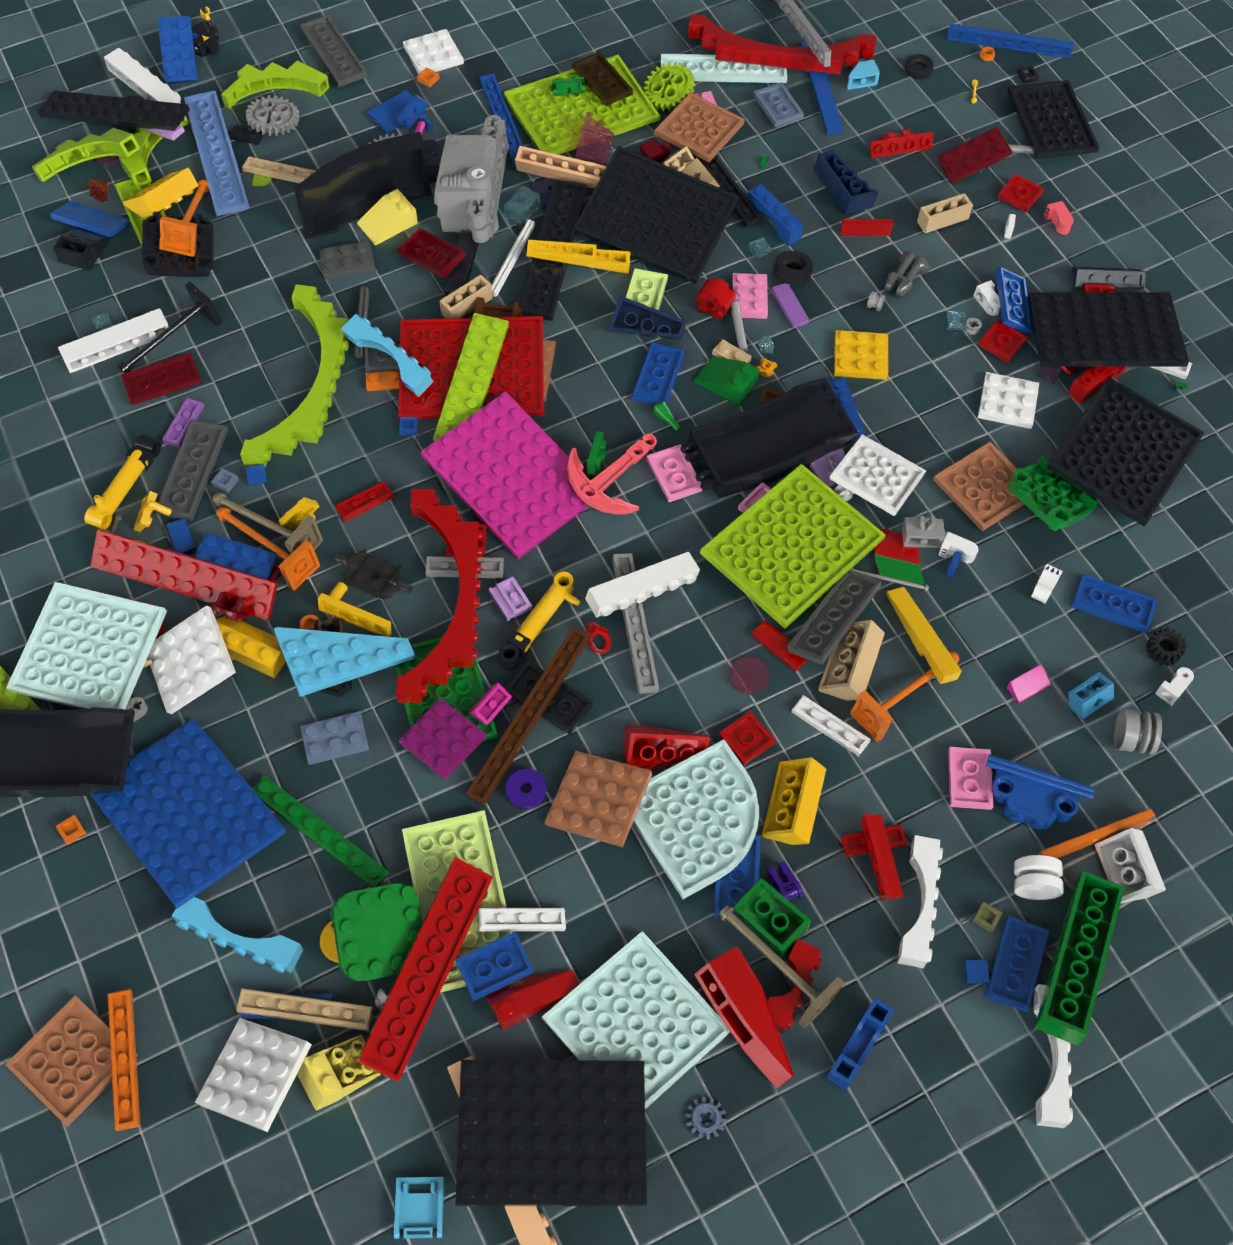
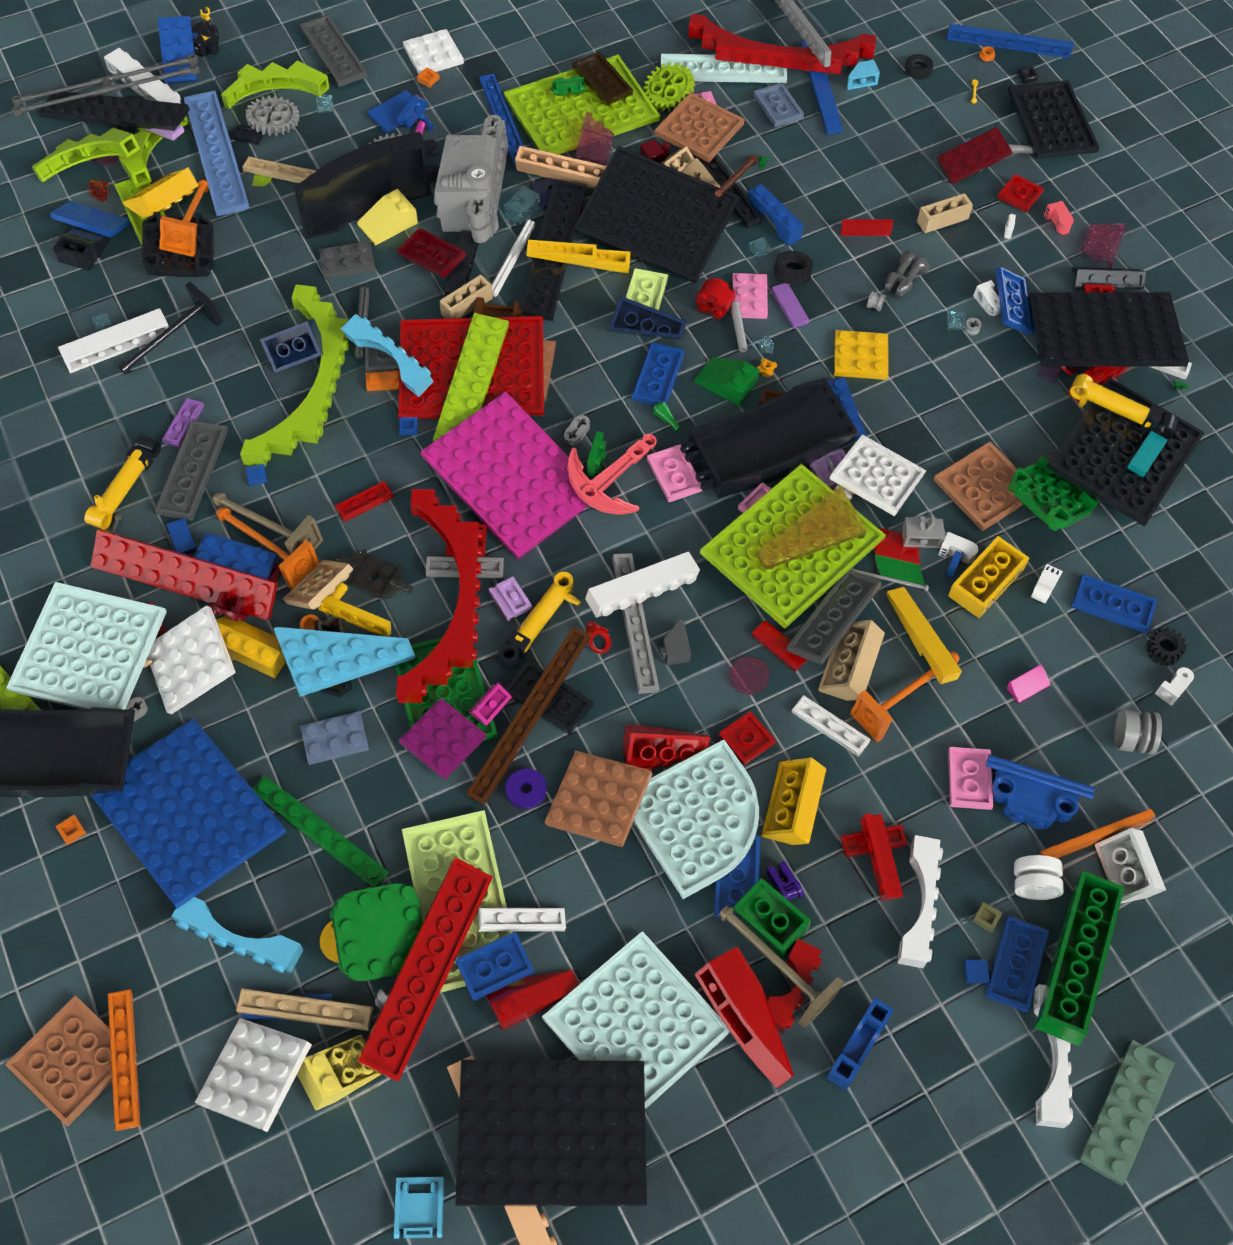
(19, 100): none -> dark grey bar
(149, 505): yellow plate -> none
(161, 379): dark red plate -> none
(225, 480): sand blue plate -> none
(293, 345): none -> dark blue slope
(298, 513): yellow plate -> none
(318, 584): none -> tan plate
(324, 104): none -> clear light blue plate
(574, 429): none -> light grey beam
(676, 645): none -> dark grey slope
(708, 1127): sand blue gear -> none
(729, 351): tan plate -> none
(751, 161): none -> copper bar
(817, 529): none -> clear yellow wing
(843, 184): dark blue wedge -> none
(900, 142): red bracket -> none
(988, 577): none -> yellow brick
(1002, 341): red plate -> none
(1008, 400): white plate -> none
(1091, 695): dark azure brick -> none
(1104, 241): none -> clear pink wing
(1126, 1112): none -> sand green plate
(1147, 453): none -> teal tile
(1149, 418): none -> yellow piece

